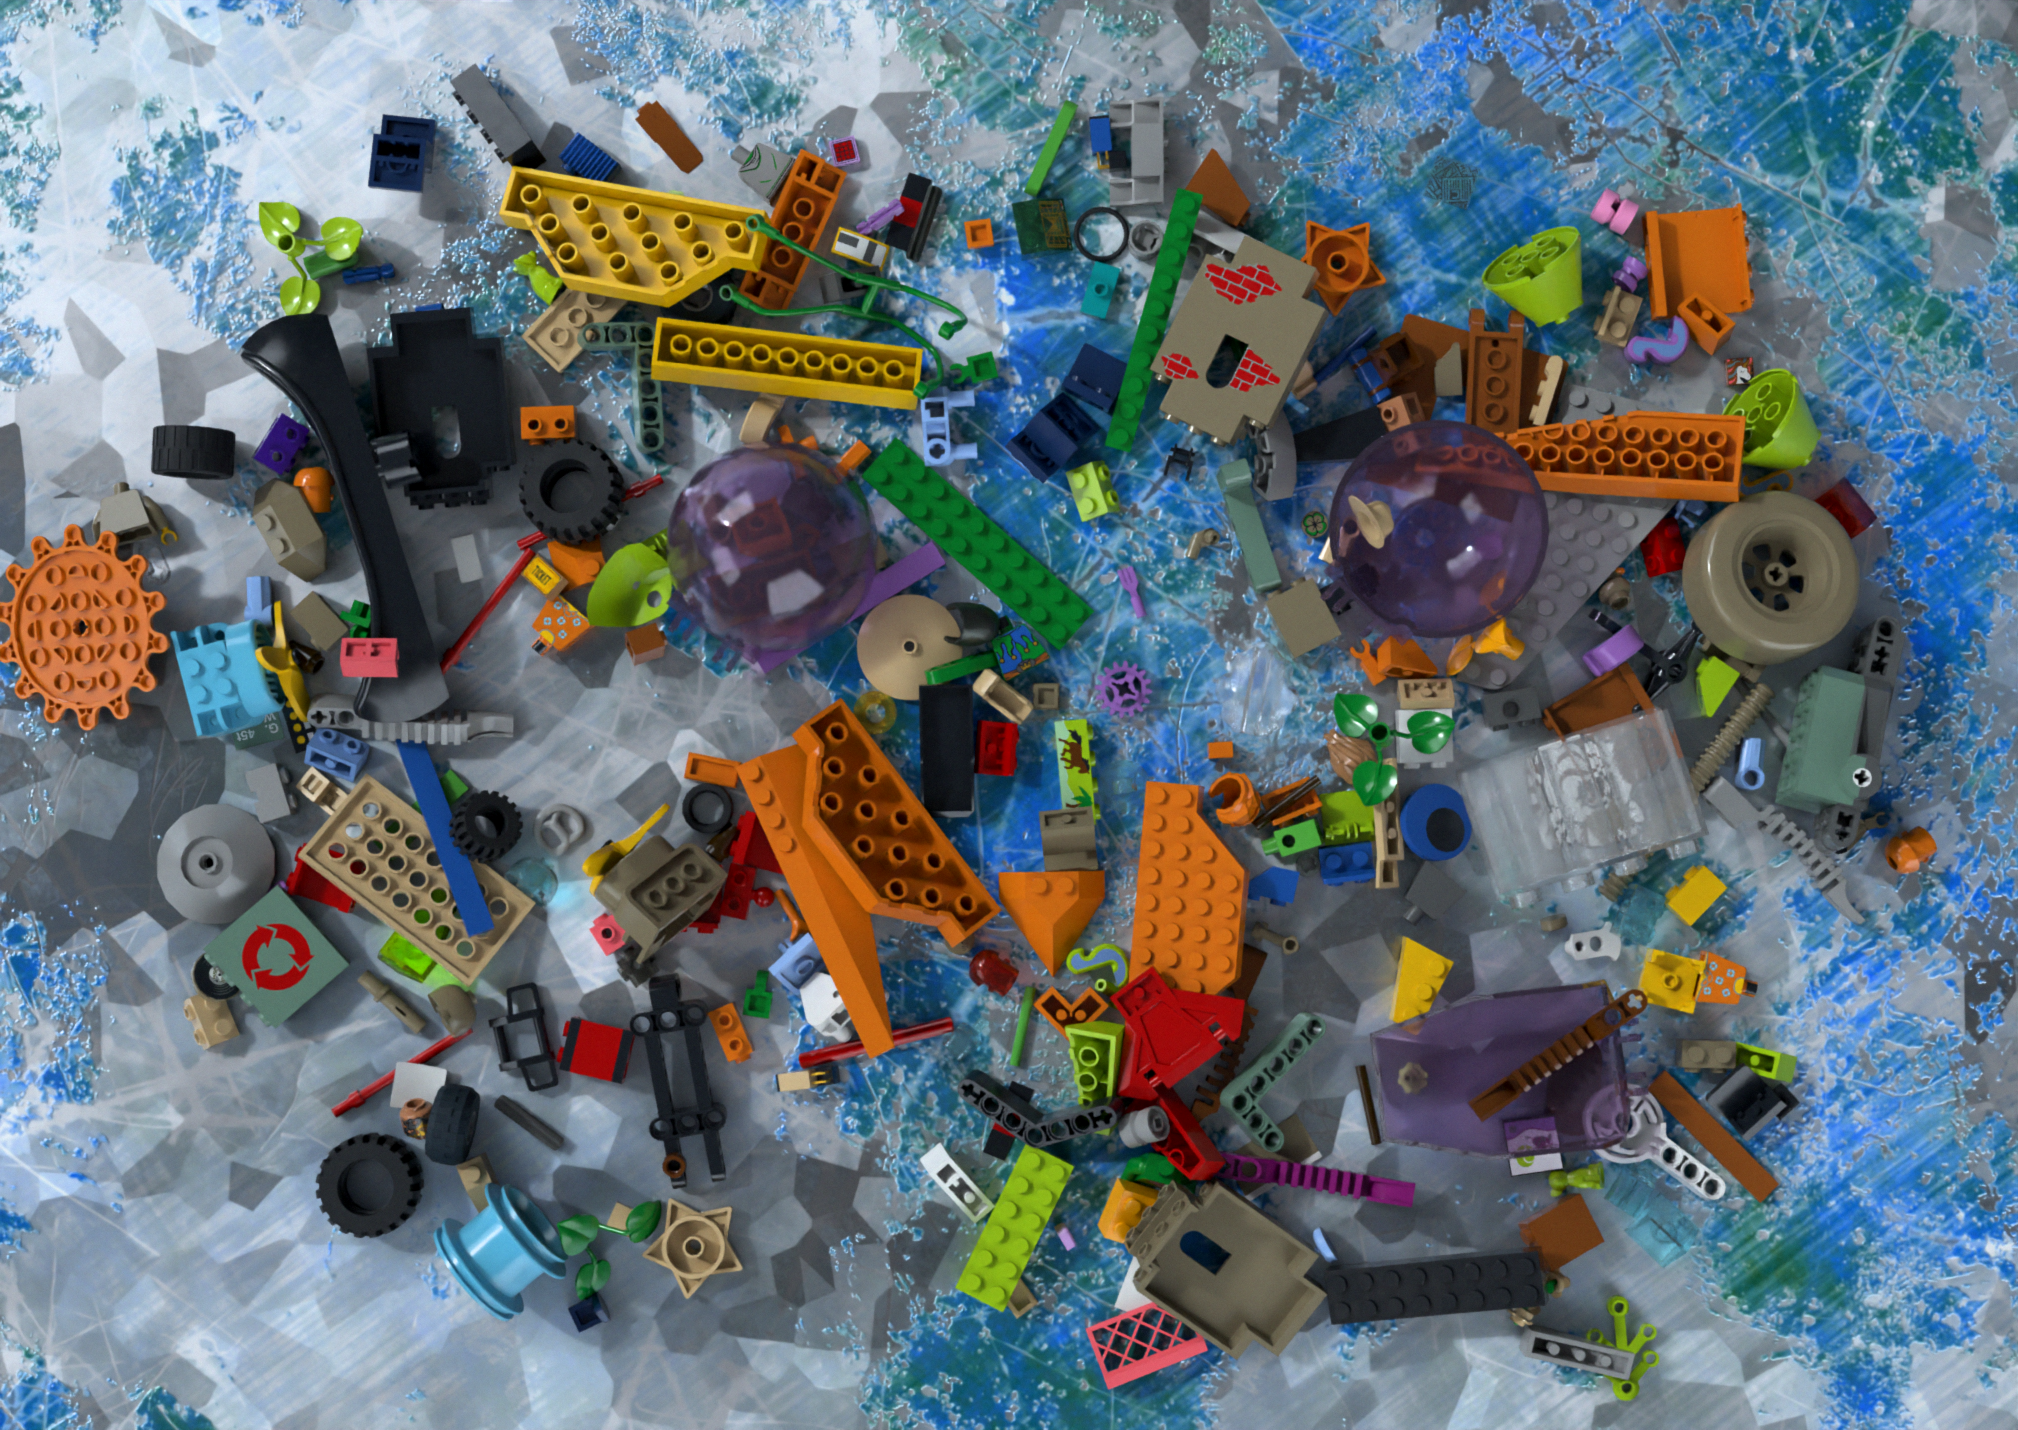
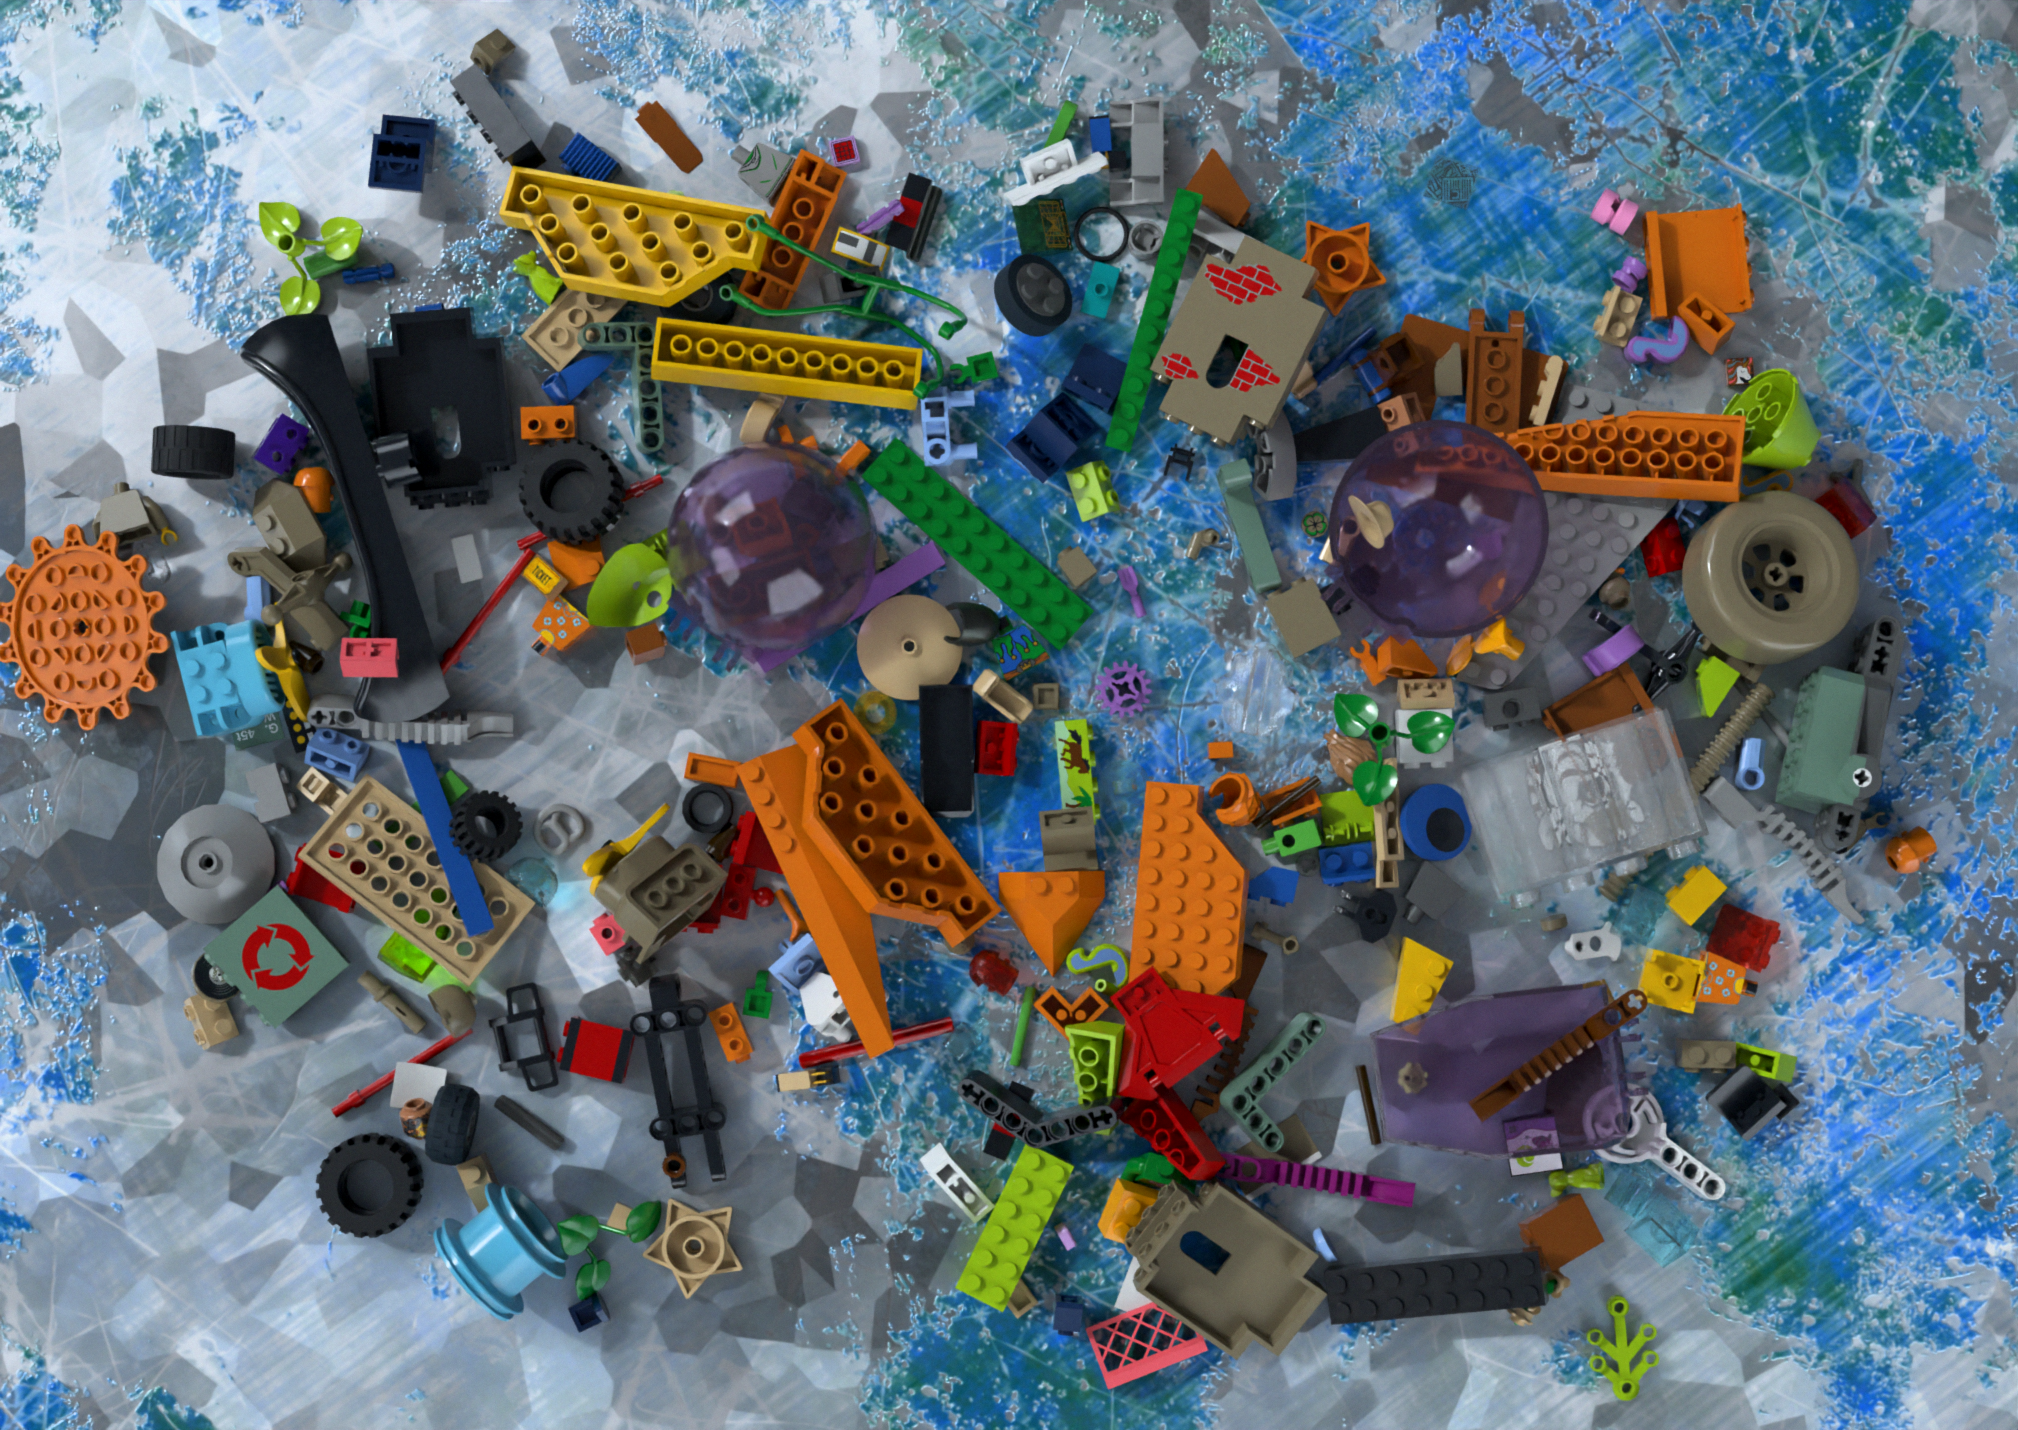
(297, 589): none -> dark tan piece
(491, 51): none -> dark tan bracket
(567, 384): none -> blue piece
(961, 667): green beam -> none
(979, 234): orange plate -> none
(1033, 295): none -> black wheel
(1052, 168): none -> white bracket
(1067, 1314): none -> dark blue slope
(1075, 567): none -> dark tan brick
(1144, 1126): light grey wheel -> none
(1367, 914): none -> black hinge
(1541, 276): lime cone -> none
(1575, 1351): light grey slope -> none
(1712, 1136): dark orange tile -> none
(1743, 938): none -> clear red bracket
(1856, 479): none -> dark grey piece

